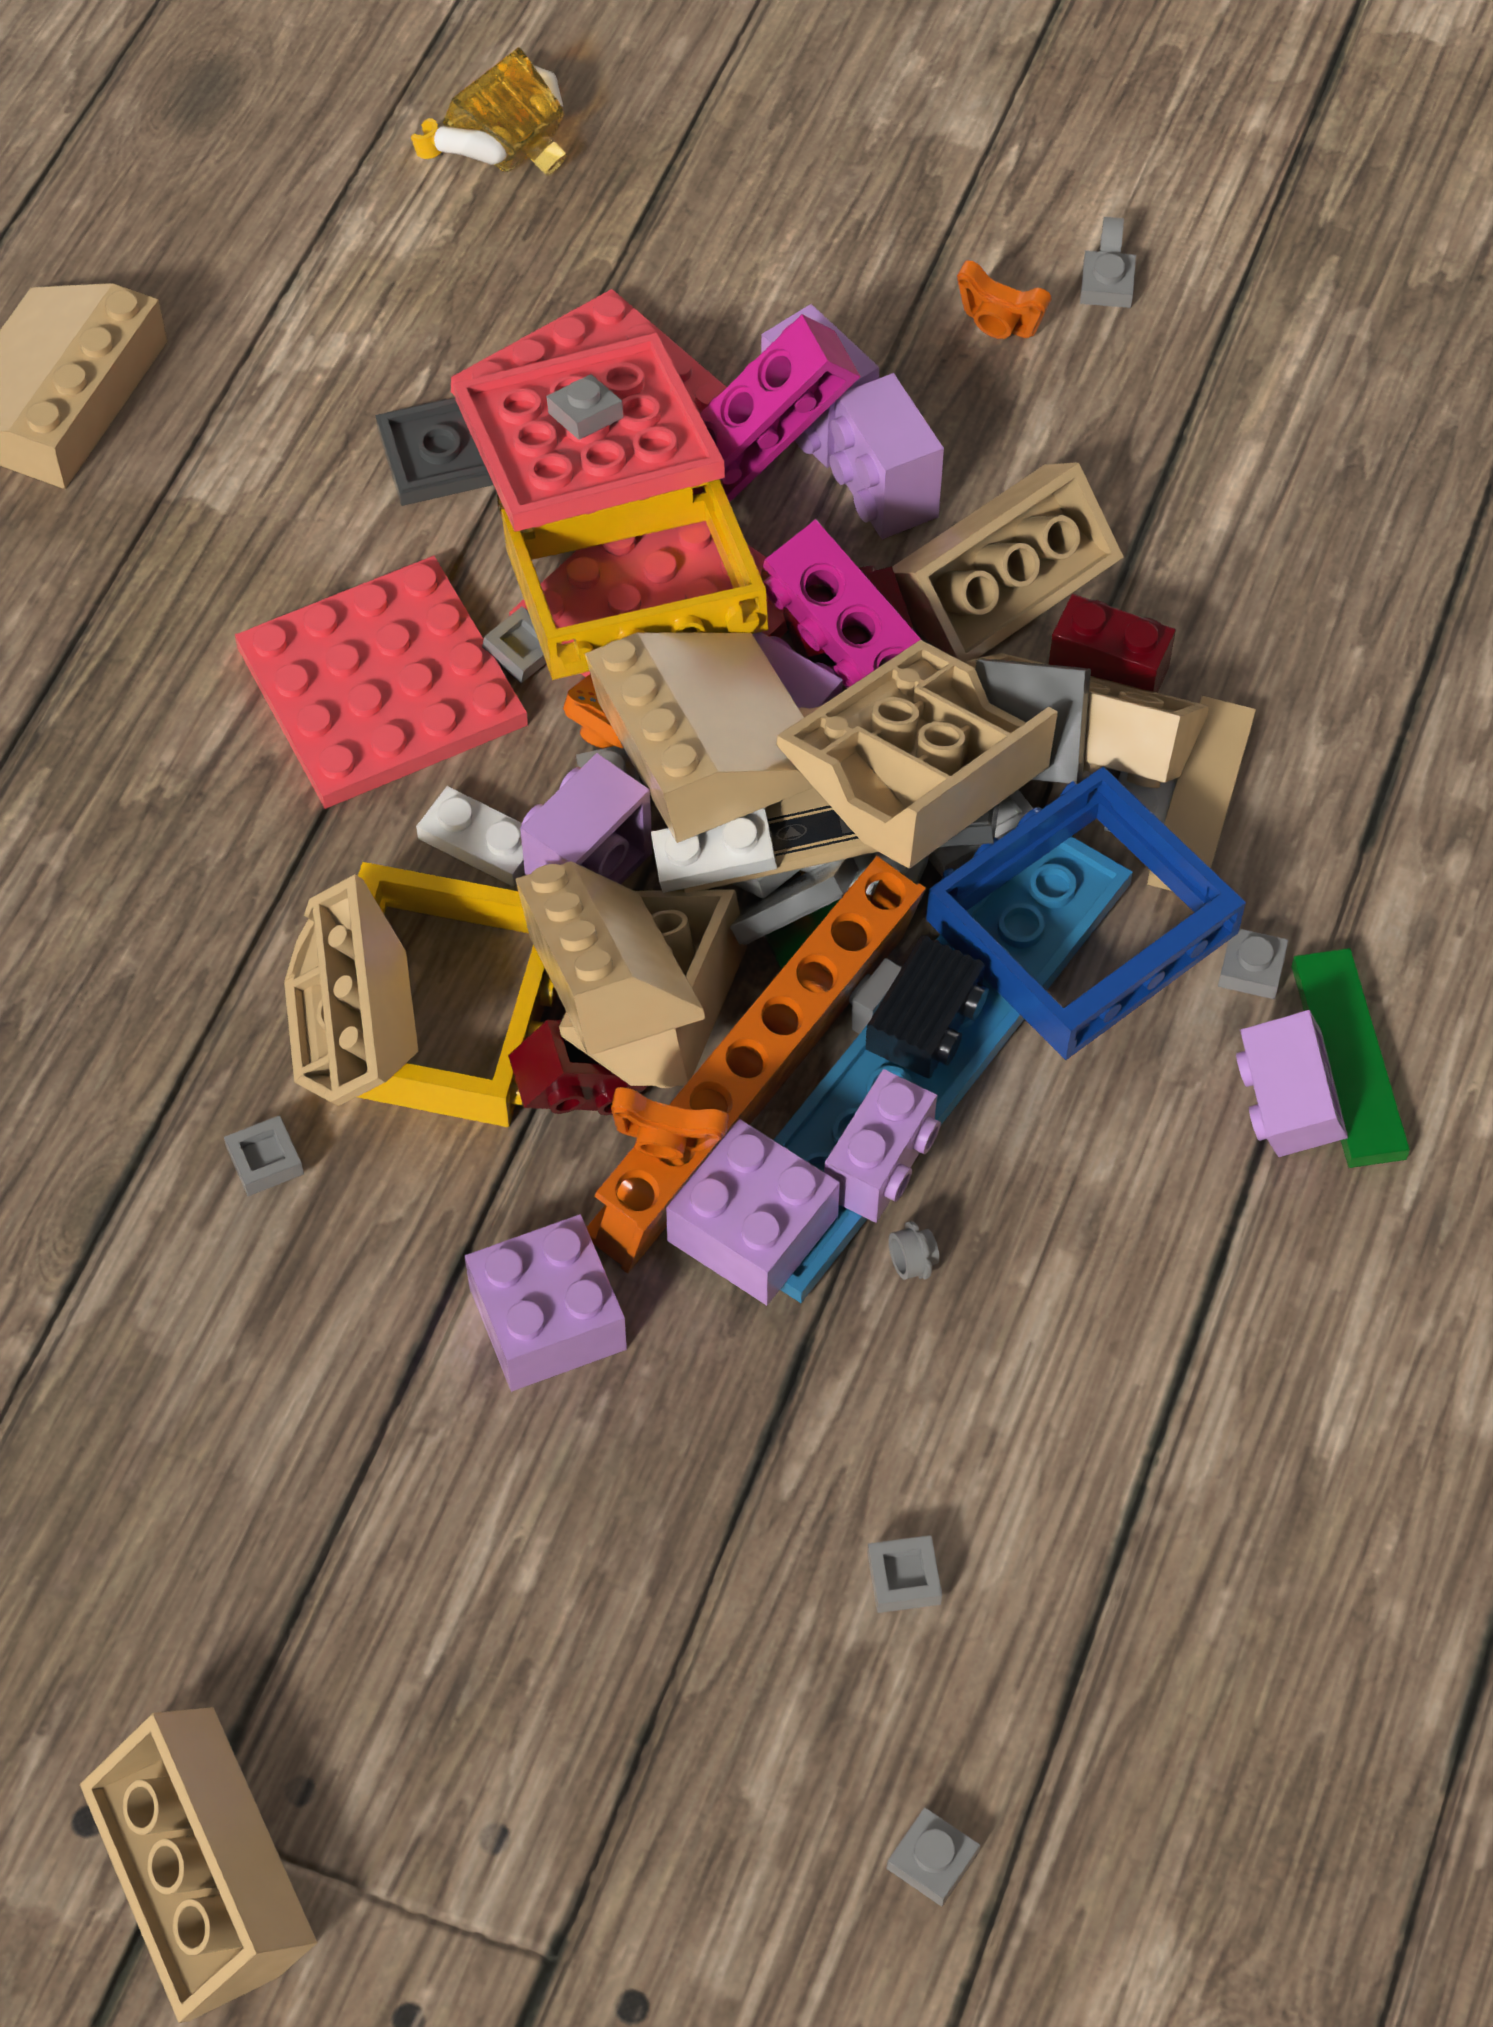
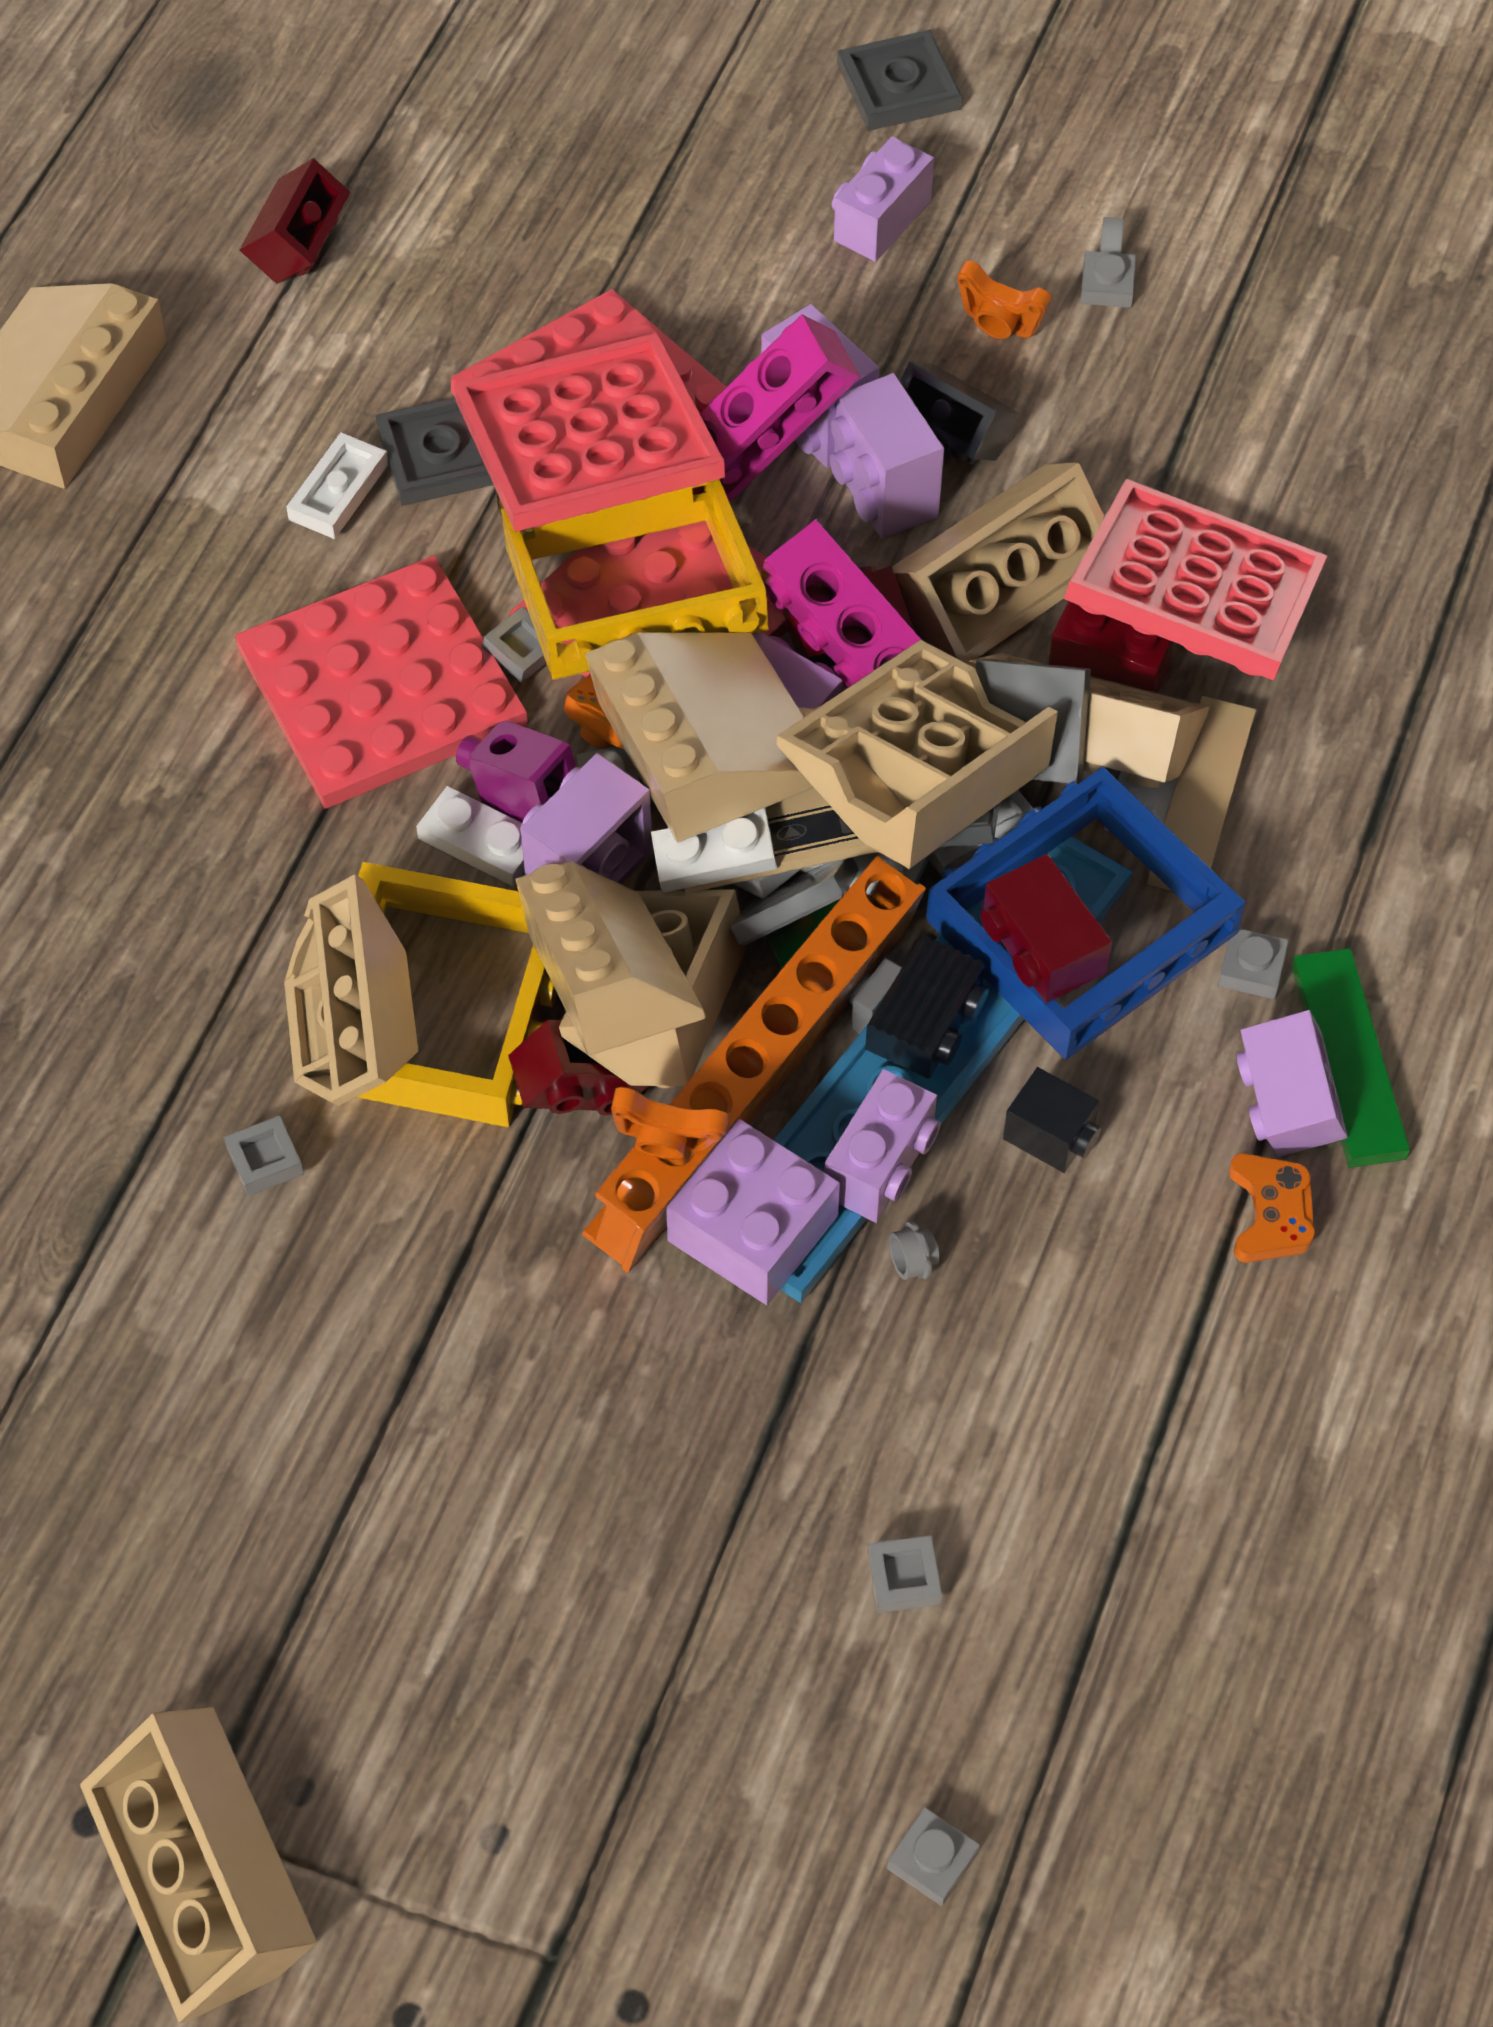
(295, 221): none -> dark red brick
(337, 485): none -> white plate
(501, 118): clear yellow torso -> none
(515, 767): none -> magenta torso
(546, 1302): lavender brick -> none
(585, 406): light grey plate -> none
(882, 198): none -> lavender brick
(899, 80): none -> dark grey tile
(958, 413): none -> black brick
(1045, 929): none -> dark red brick
(1052, 1120): none -> black brick
(1196, 579): none -> coral plate
(1280, 1206): none -> orange piece

